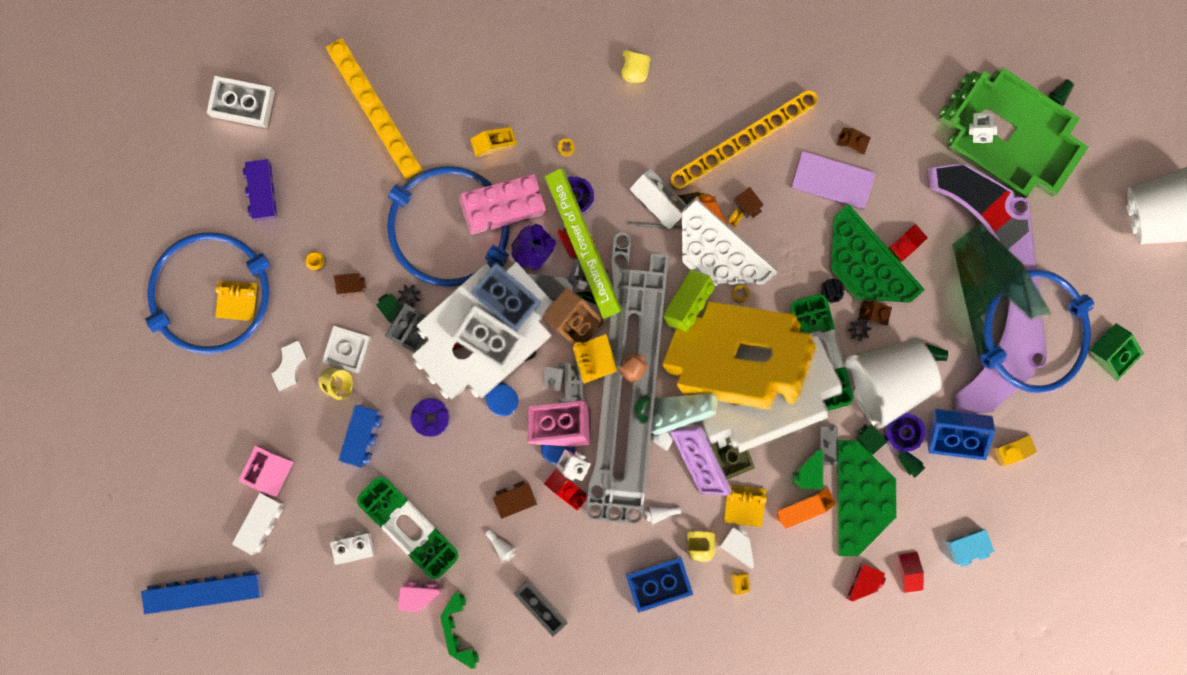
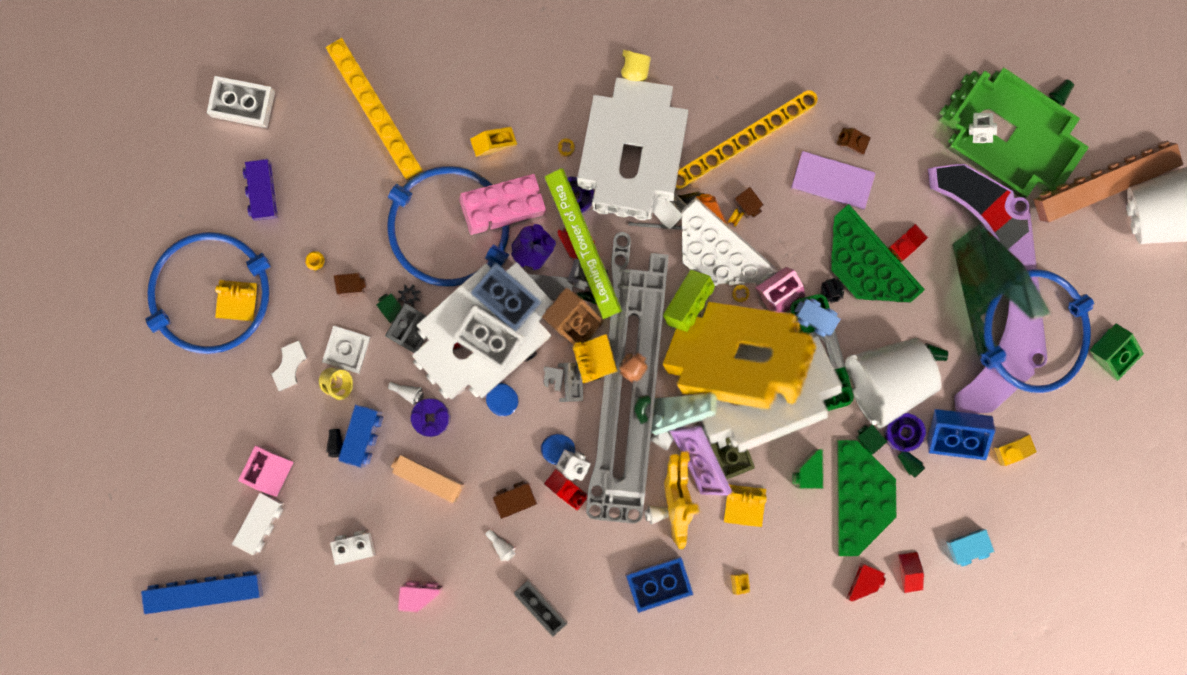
(334, 443): none -> black cone
(385, 505): green piece -> none
(410, 393): none -> white cone
(427, 478): none -> light nougat slope
(468, 655): green slope -> none
(559, 424): bright pink slope -> none
(638, 117): none -> white panel
(678, 498): none -> yellow animal
(701, 546): light yellow helmet -> none
(738, 545): white slope -> none
(781, 290): none -> bright pink slope
(806, 508): orange slope -> none
(812, 314): none -> light blue brick
(829, 443): light grey hinge -> none
(853, 329): black gear -> none
(875, 312): reddish brown bracket -> none
(1107, 182): none -> nougat brick

